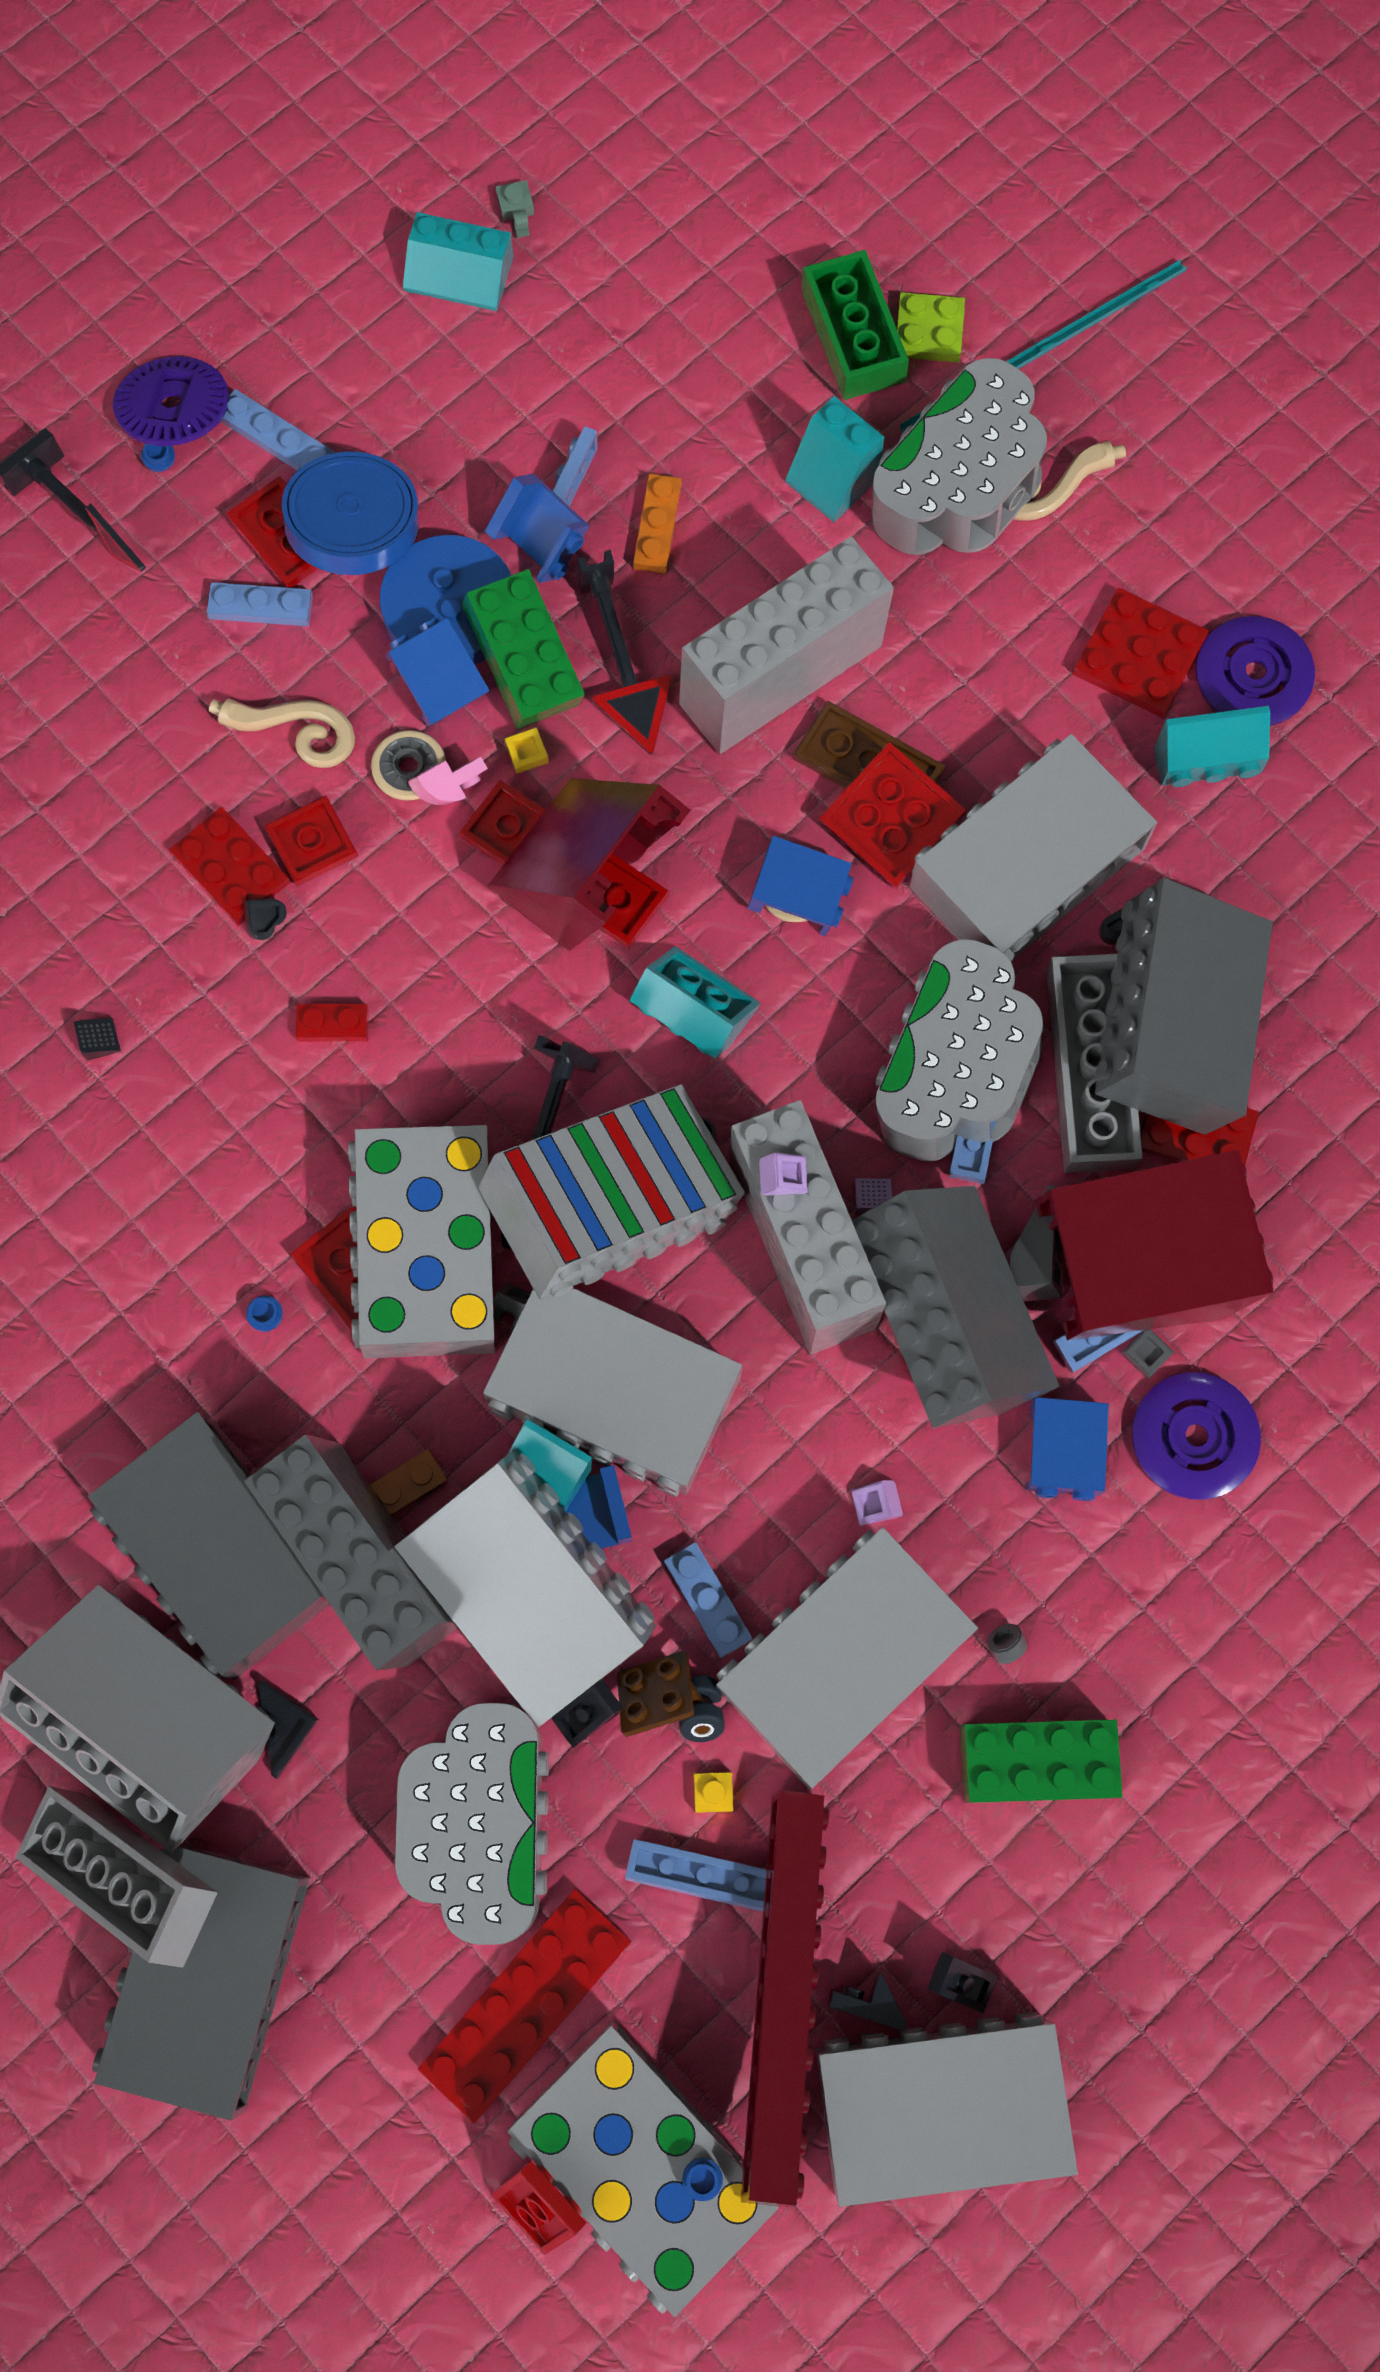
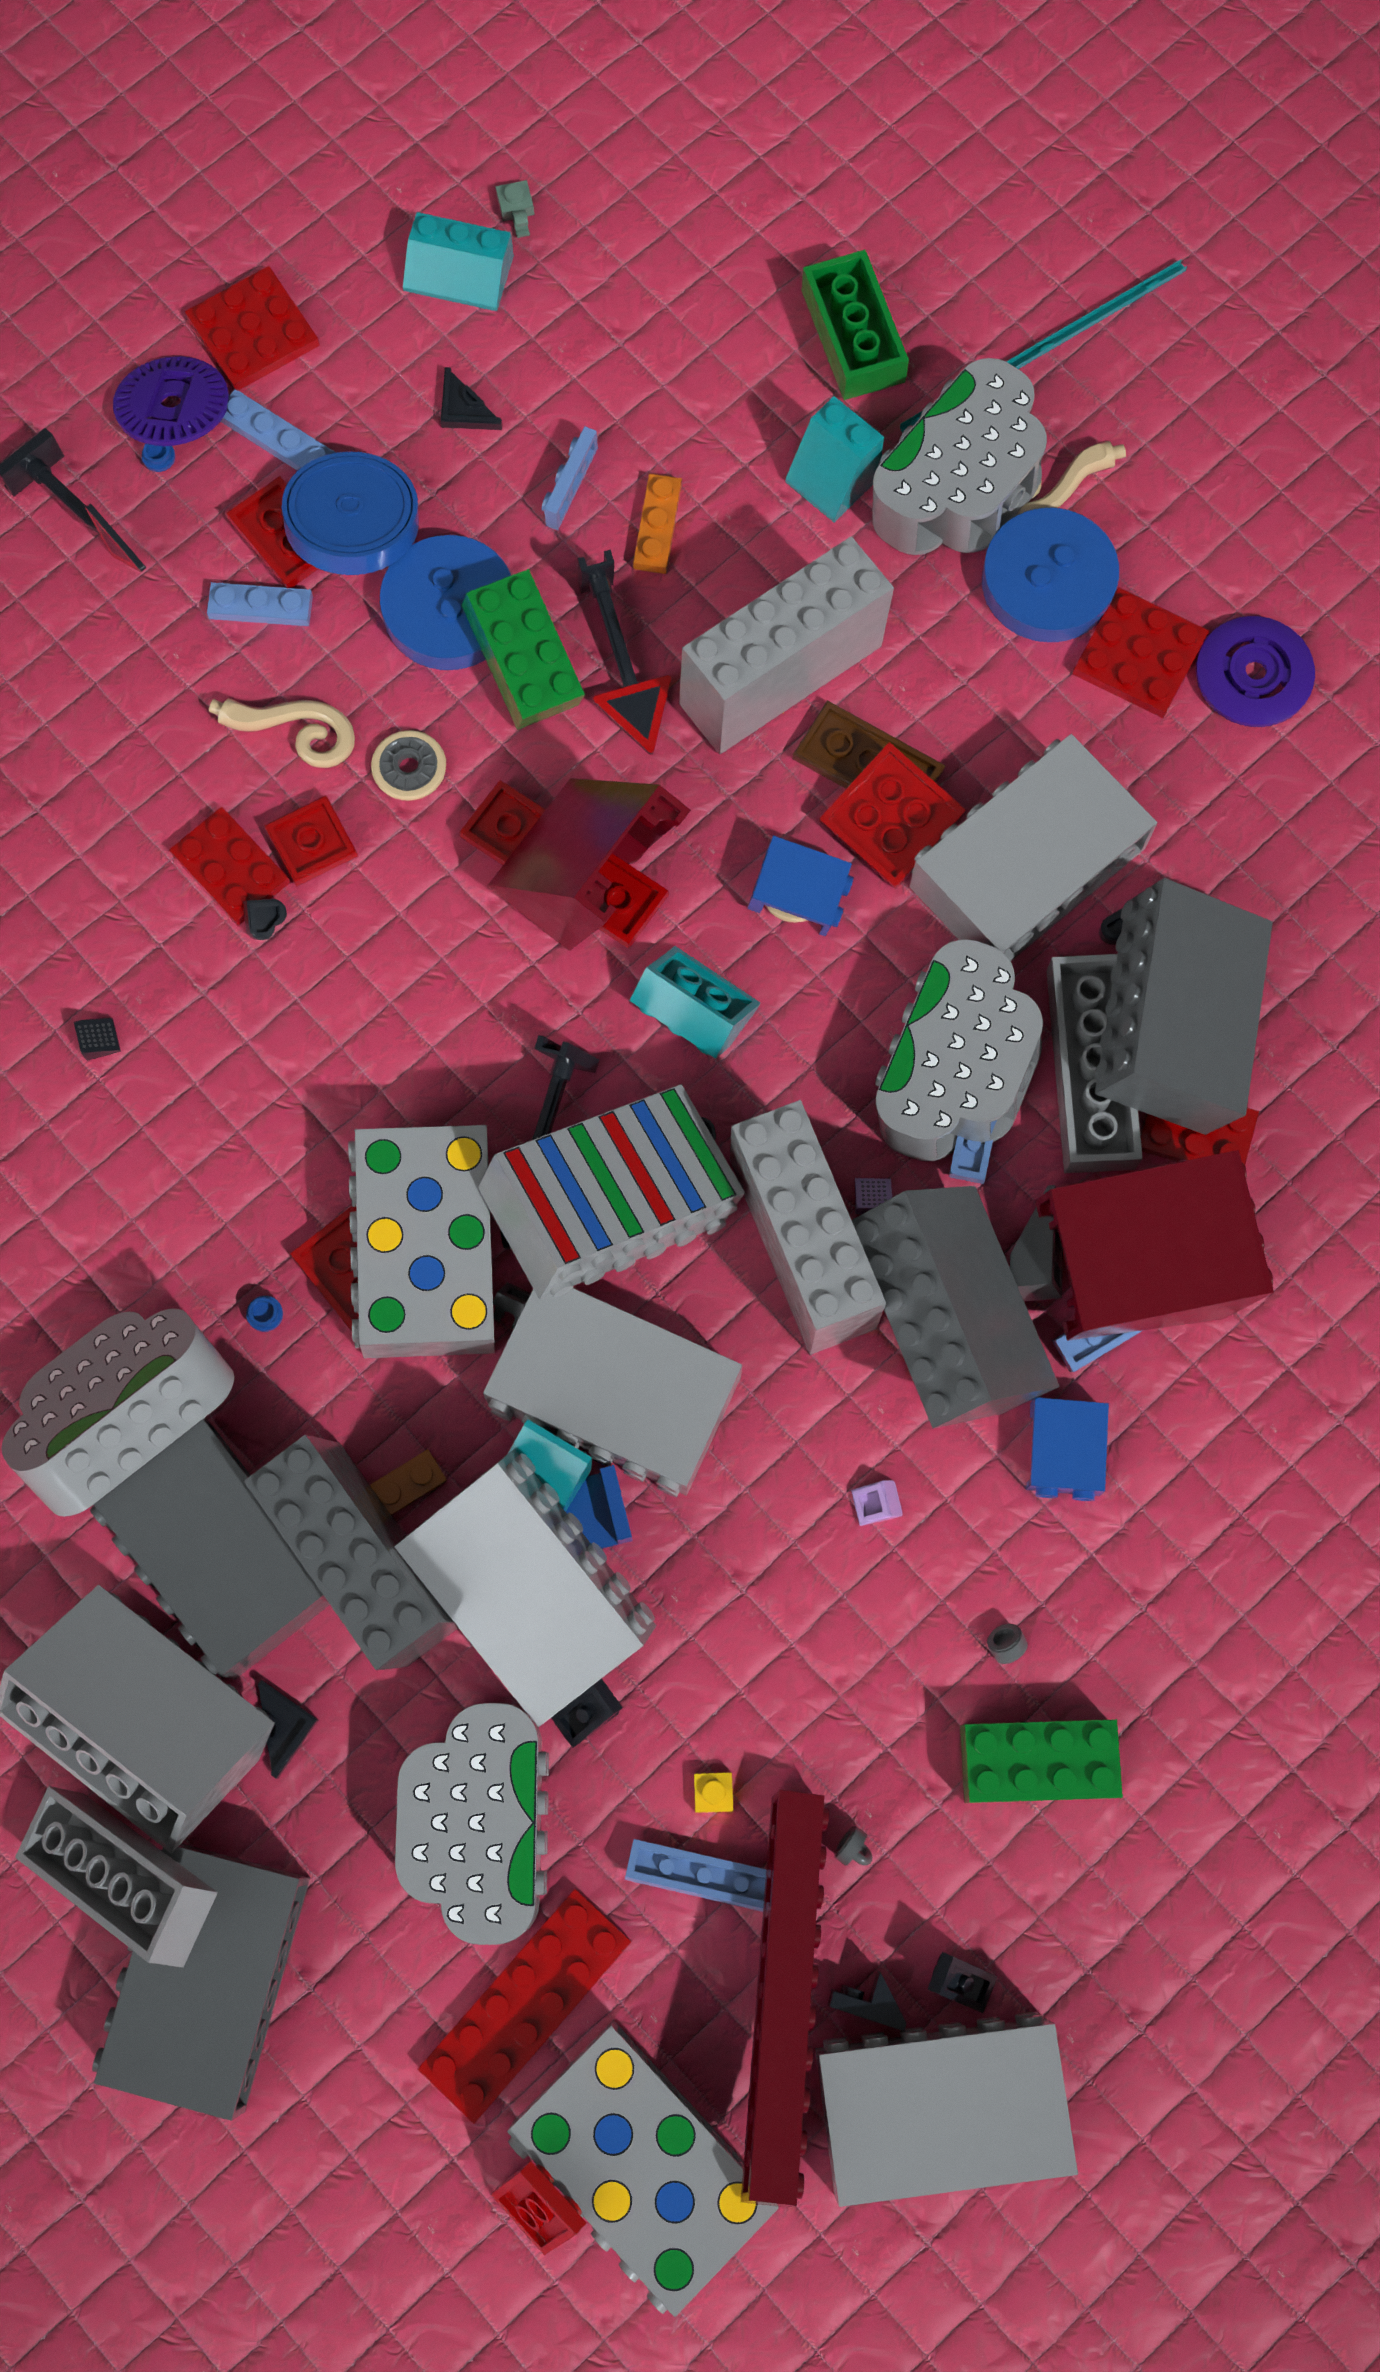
(113, 1406): none -> light grey brick
(252, 328): none -> red plate
(332, 1022): red plate -> none
(437, 670): blue panel -> none
(442, 786): bright pink brick -> none
(464, 407): none -> black tile
(526, 750): yellow plate -> none
(539, 525): blue panel -> none
(666, 1693): reddish brown plate -> none
(702, 2179): blue plate -> none
(708, 1600): medium blue plate -> none
(783, 1174): lavender slope -> none
(844, 1656): light grey brick -> none
(853, 1848): none -> dark grey tile
(931, 326): lime plate -> none
(1050, 574): none -> blue brick
(1147, 1353): dark grey tile -> none
(1162, 1442): dark purple piece -> none
(1213, 746): teal slope -> none

